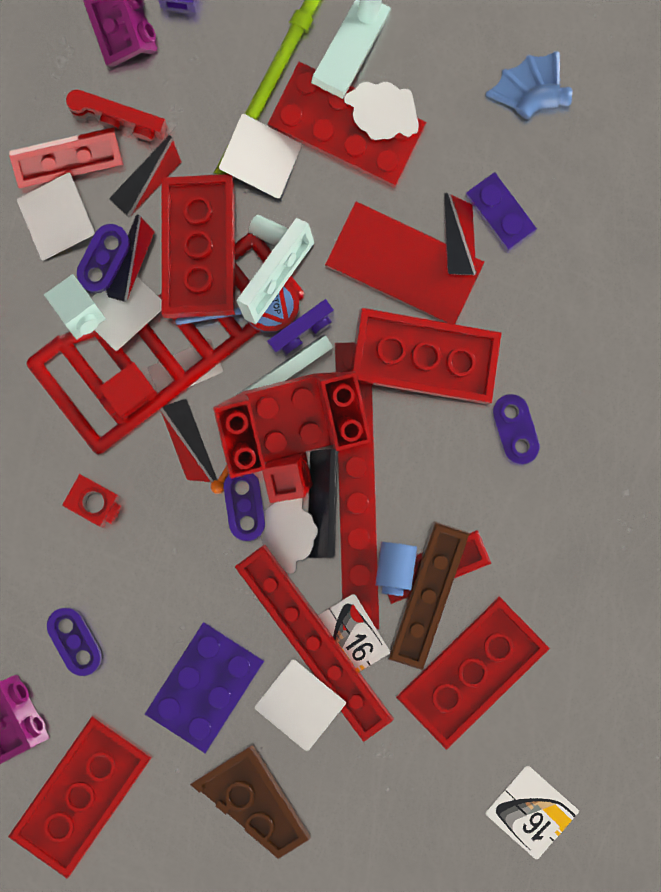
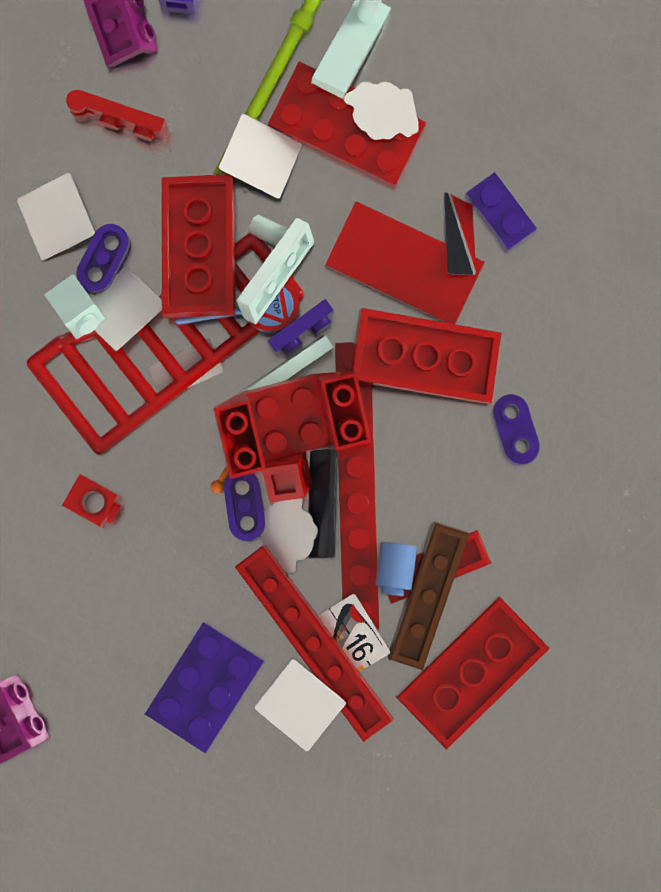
(68, 155): plate -> none
(74, 642): dark purple plate -> none
(80, 797): red tile -> none
(126, 392): red brick -> none
(140, 239): sticker -> none
(147, 177): sticker -> none
(188, 442): sticker -> none
(254, 800): reddish brown wing -> none
(532, 86): medium blue arm -> none
(532, 812): sticker -> none

